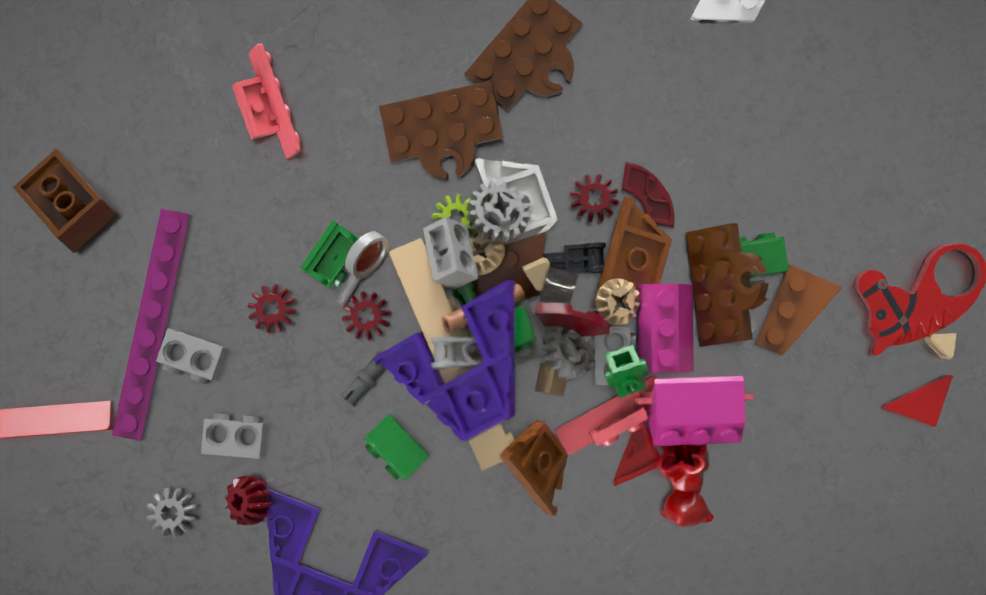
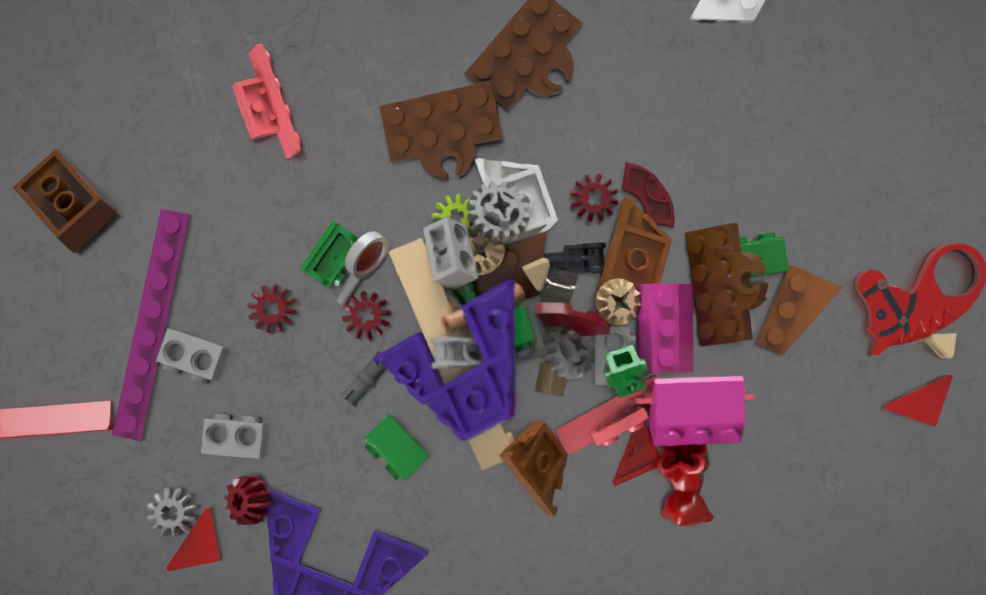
(199, 546): none -> red tile

